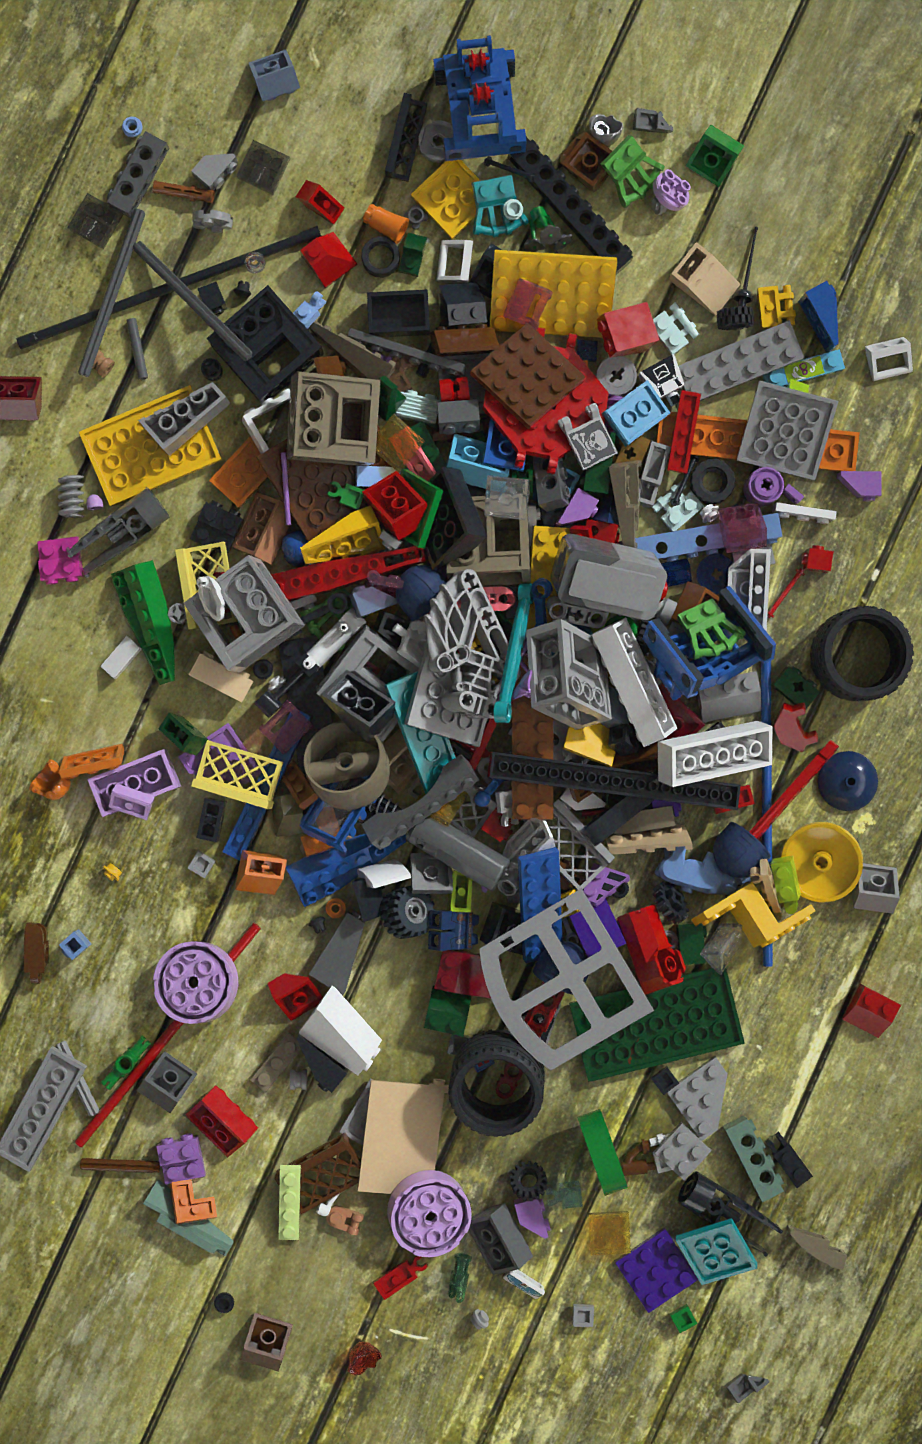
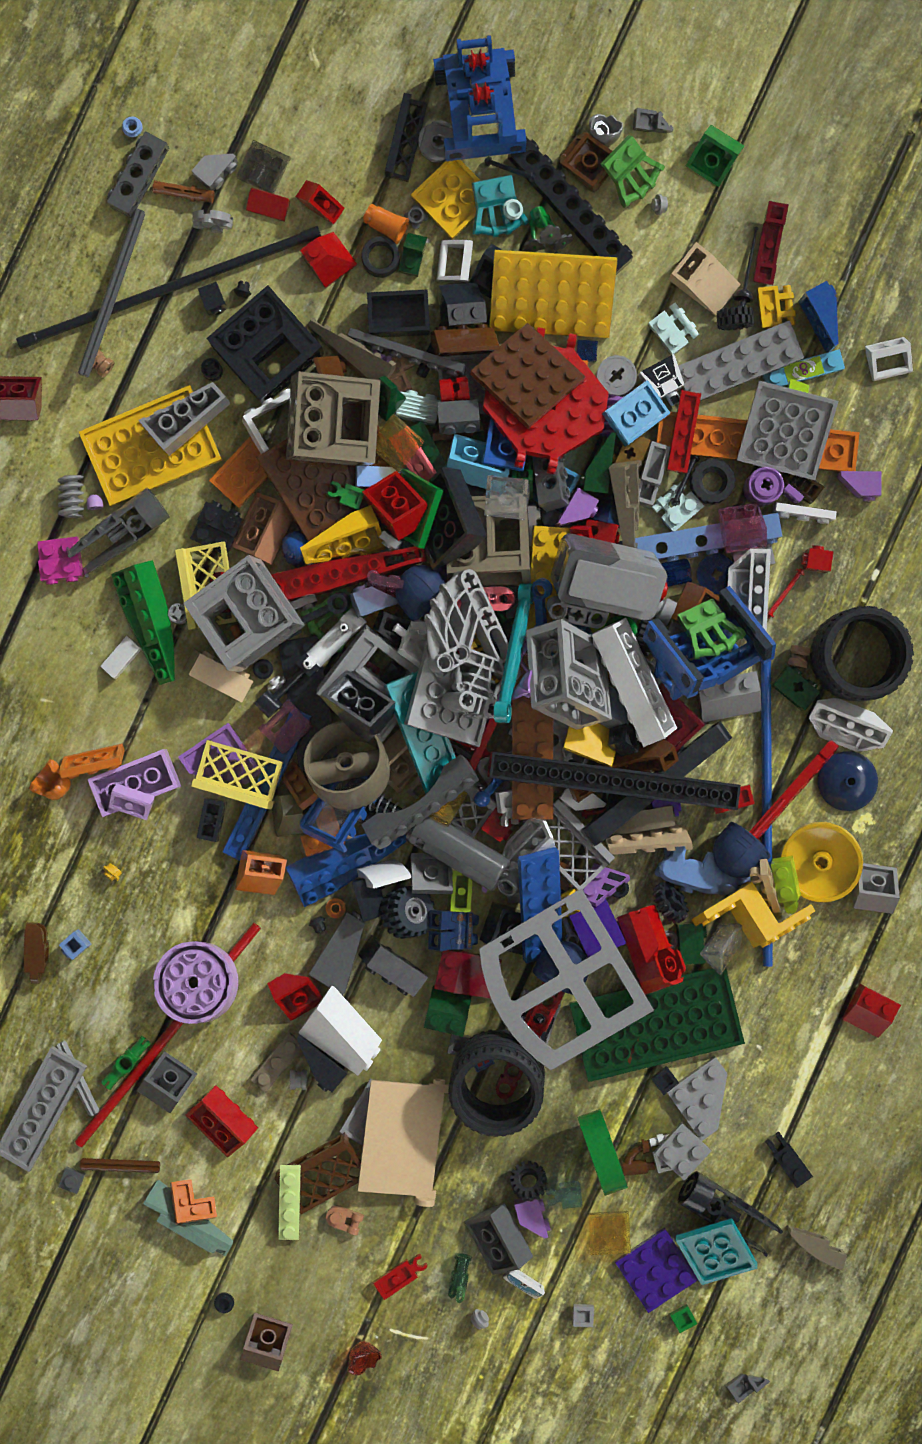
(71, 1180): none -> dark grey plate
(95, 221): clear smoke plate -> none
(137, 349): dark grey piece -> none
(181, 1158): medium lavender plate -> none
(182, 734): dark green brick -> none
(192, 300): dark grey axle -> none
(201, 864): light grey plate -> none
(211, 597): white arm -> none
(254, 262): clear tile -> none
(268, 204): none -> red slope
(274, 75): sand blue slope -> none
(285, 488): medium lavender axle -> none
(308, 312): light blue plate -> none
(323, 1209): white hand -> none
(392, 967): none -> black wedge
(415, 1199): lavender brick -> none
(521, 301): clear pink plate -> none
(589, 441): flag -> none
(628, 330): slope -> none
(671, 190): lavender tile -> none
(709, 513): white plate -> none
(714, 753): white brick -> none
(764, 1188): sand green brick -> none
(770, 243): none -> dark red slope
(789, 727): red piece -> none
(798, 661): none -> medium nougat wheel
(811, 483): none -> dark brown slope
(849, 725): none -> white wedge

